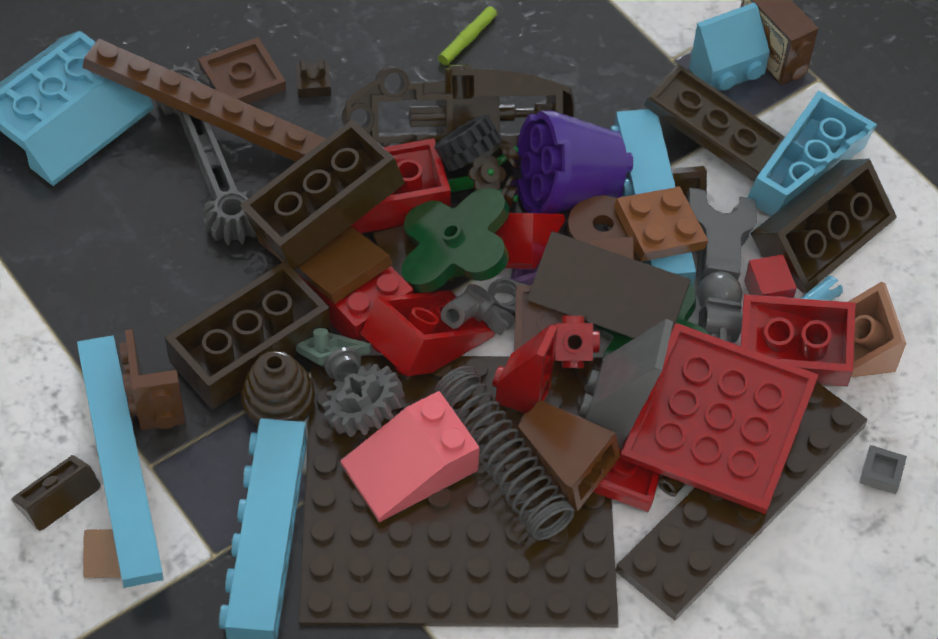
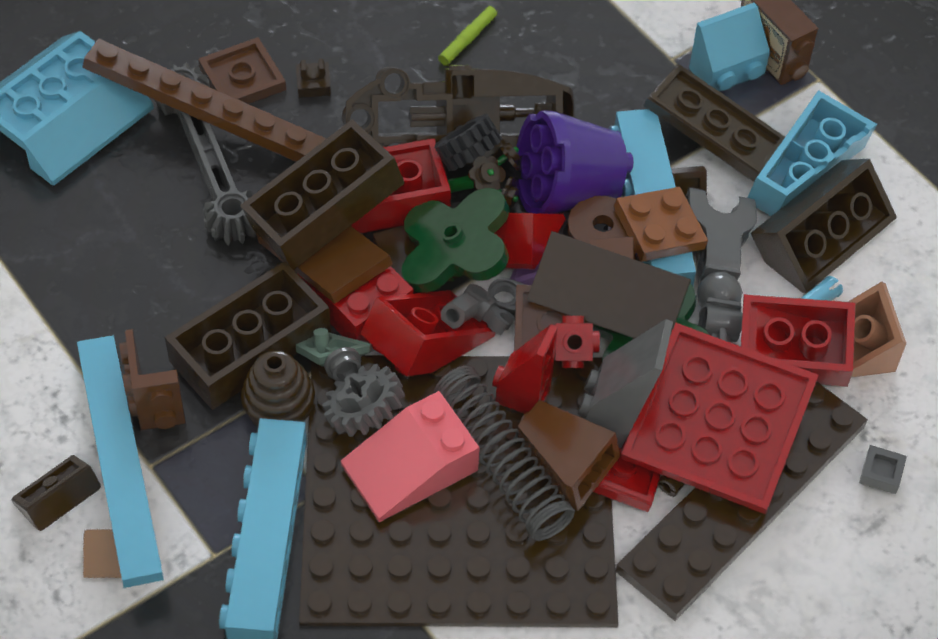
(770, 277): red brick -> none

